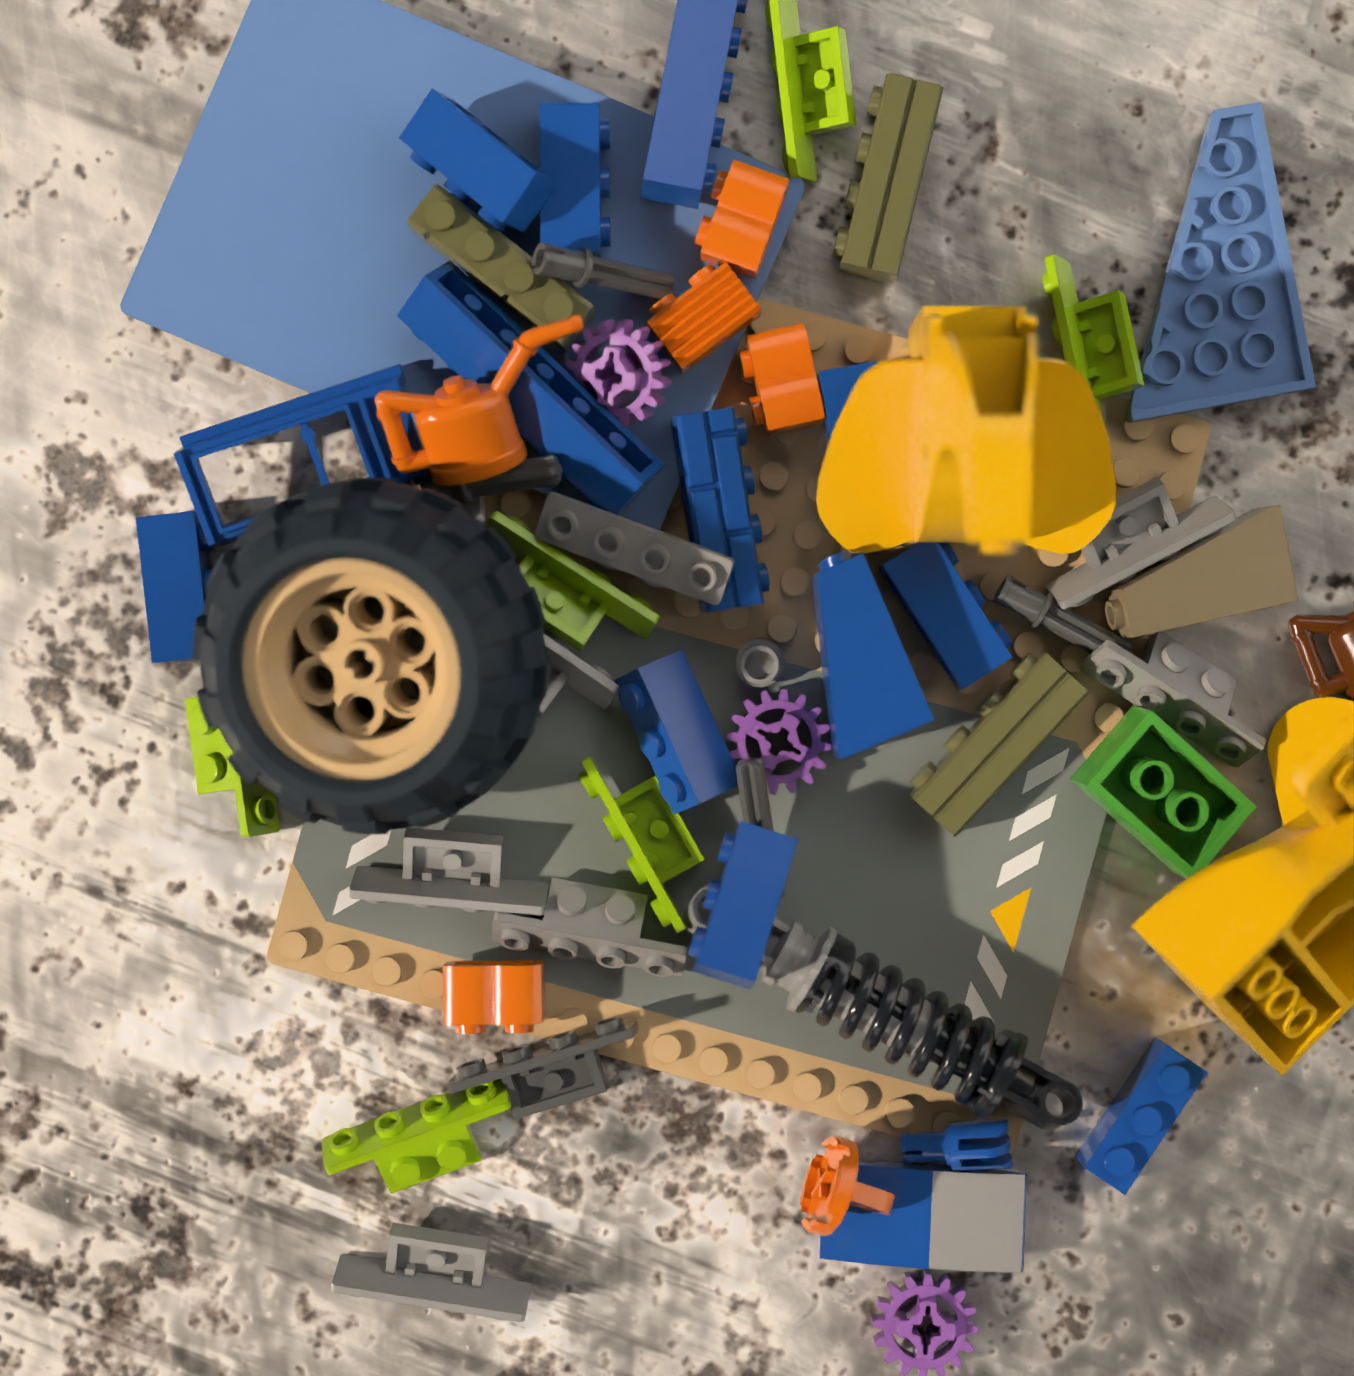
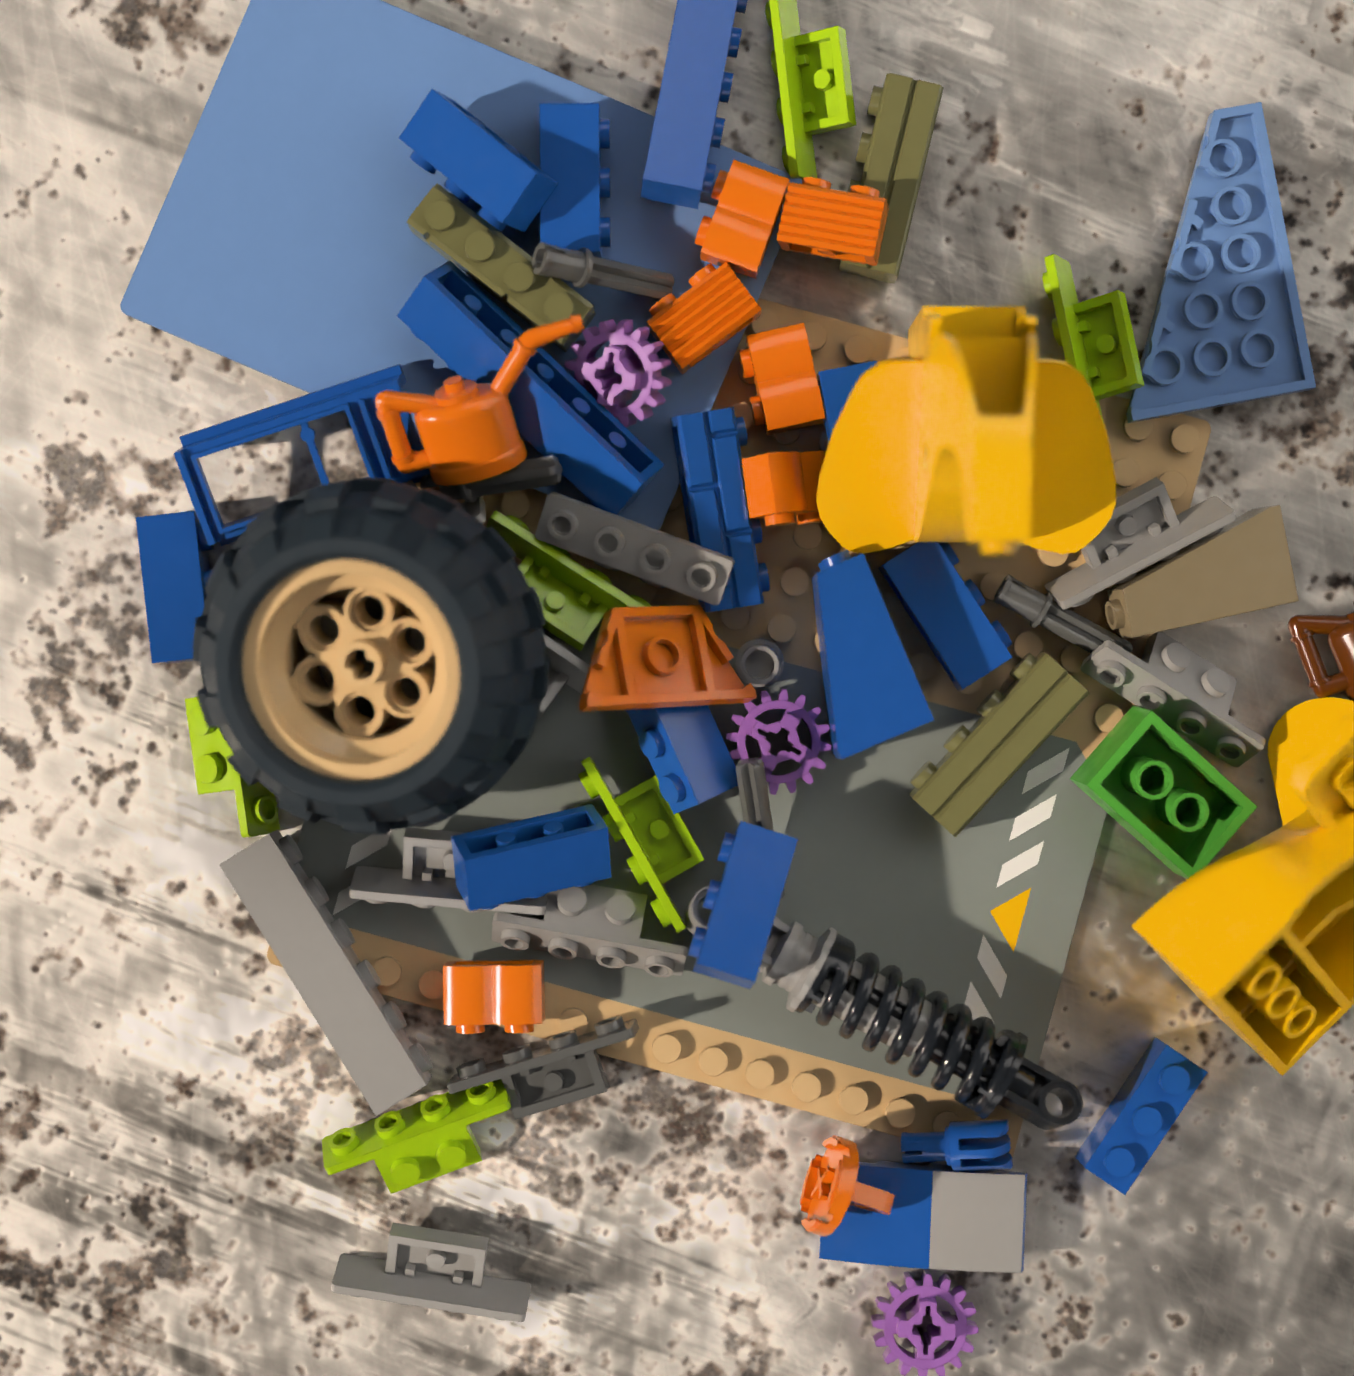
(327, 971): none -> light grey brick
(531, 857): none -> blue brick
(660, 661): none -> orange wing
(783, 486): none -> orange brick
(833, 221): none -> orange brick

